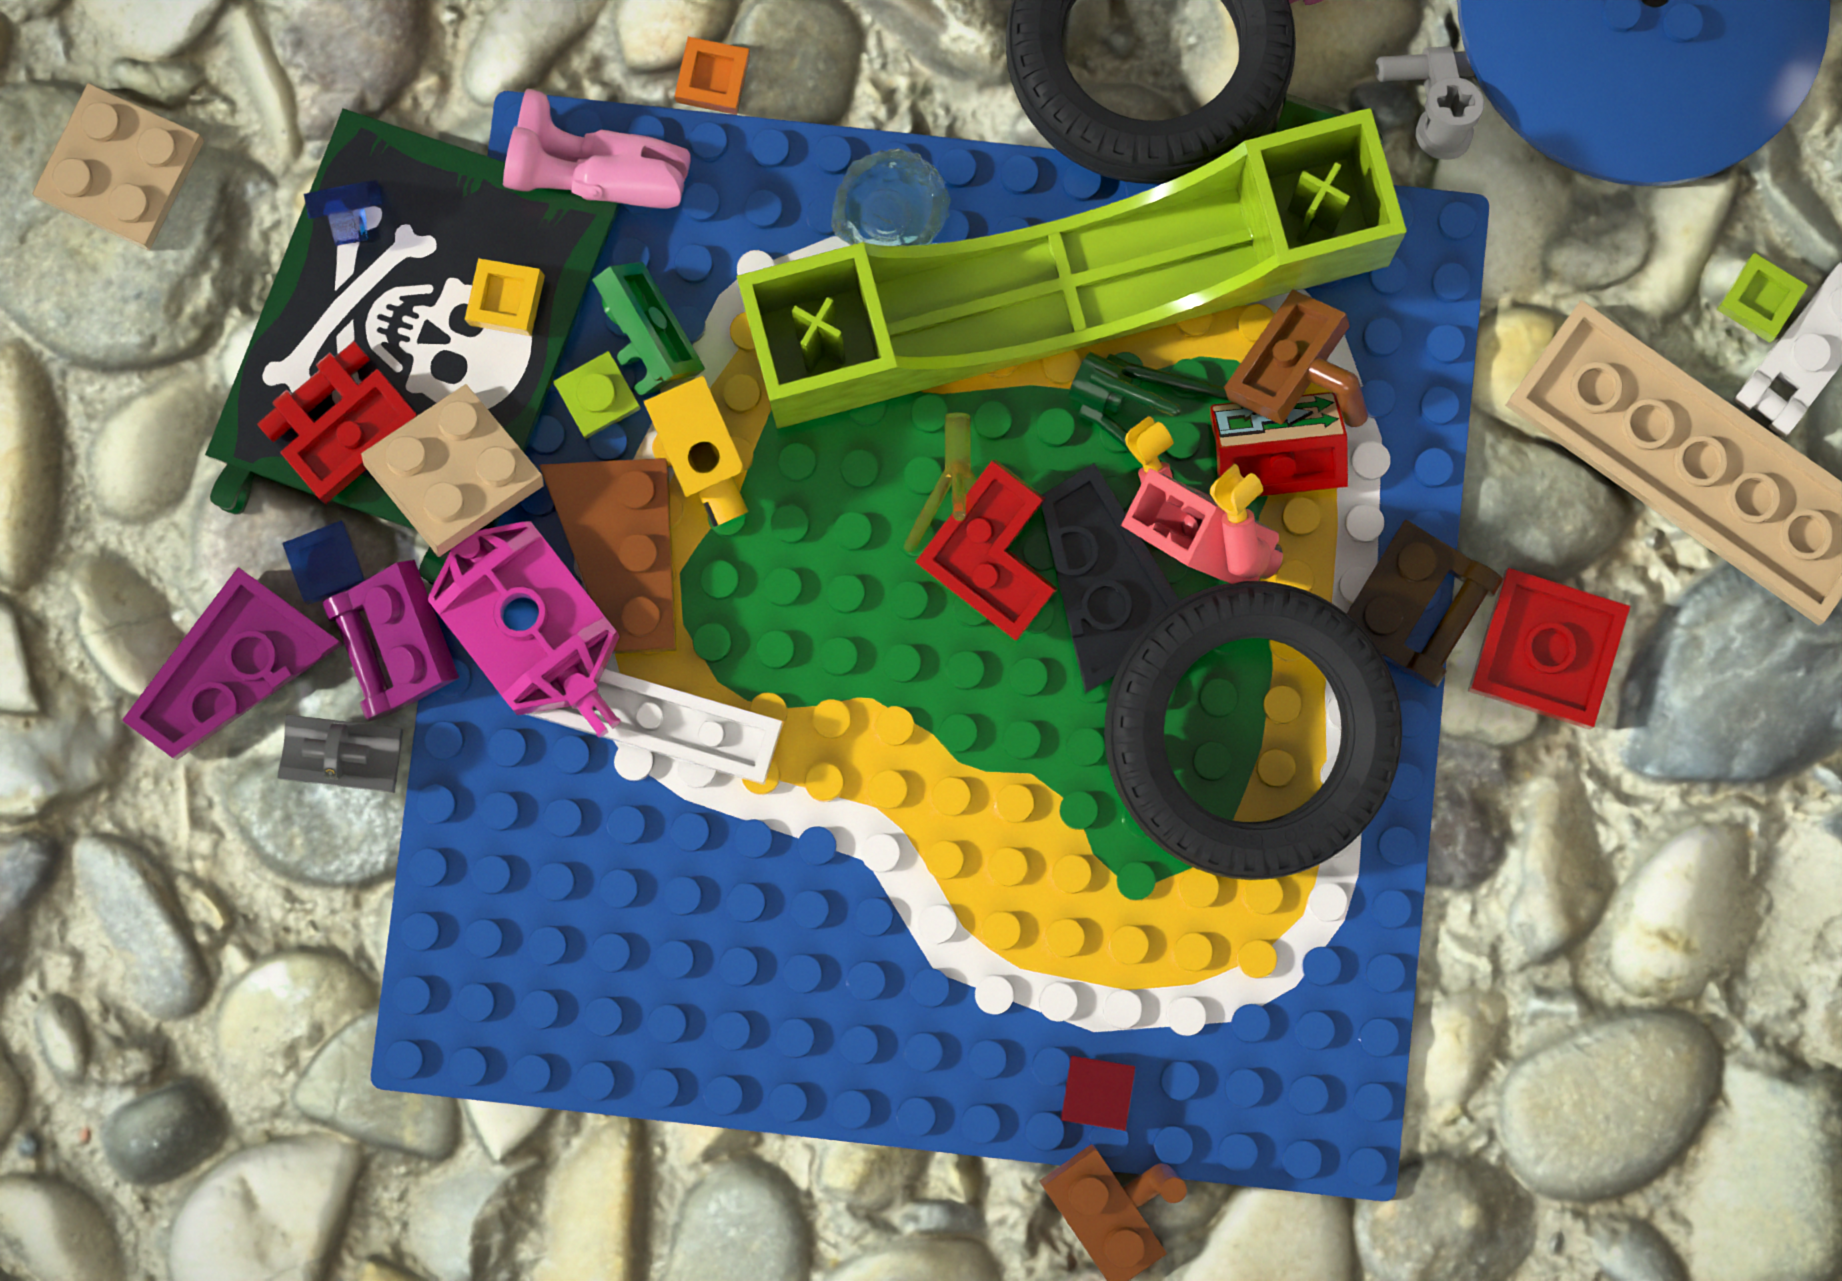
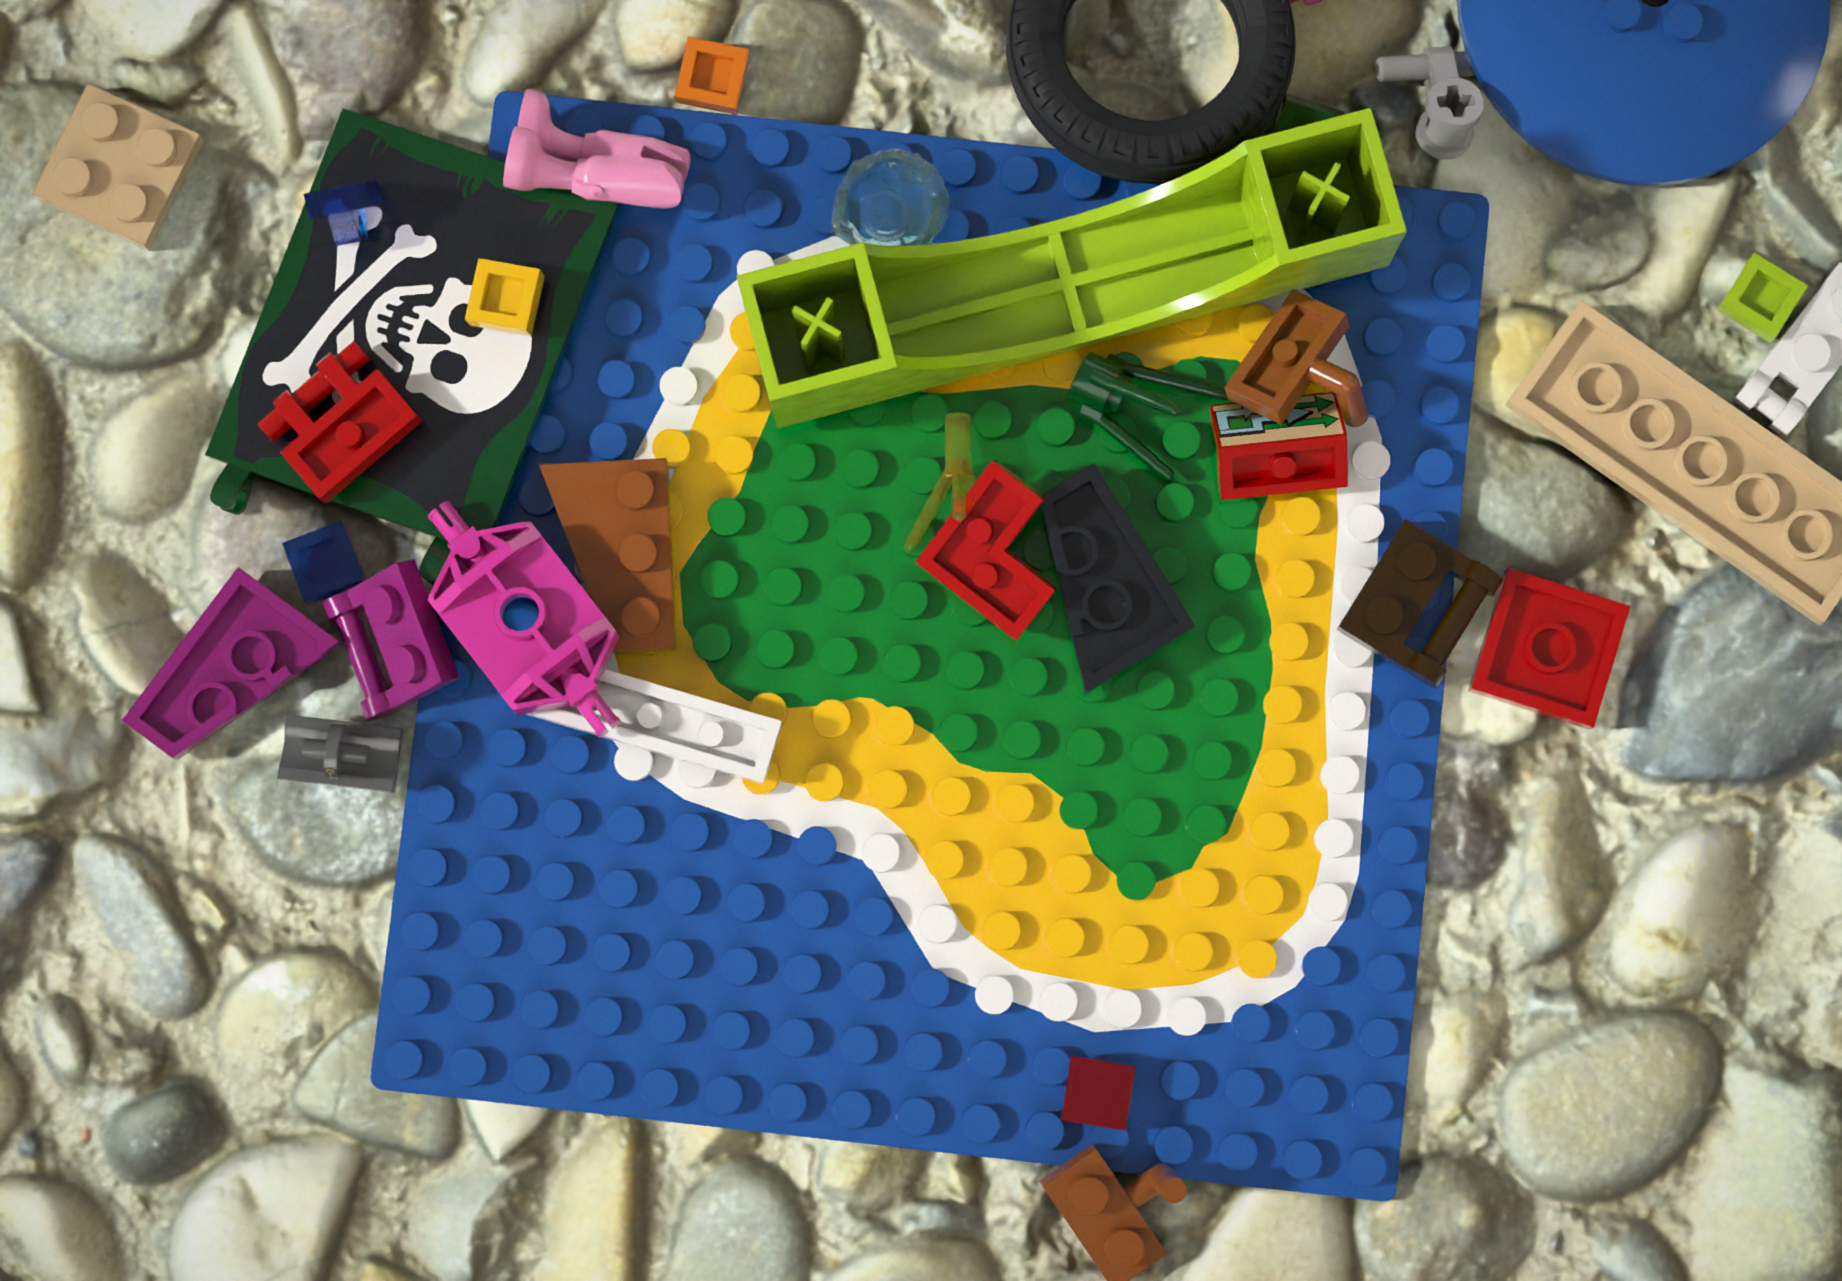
(452, 470): tan plate -> none
(597, 395): lime plate -> none
(655, 334): green plate -> none
(688, 418): yellow torso -> none
(1196, 528): coral torso -> none
(1366, 752): black tyre -> none

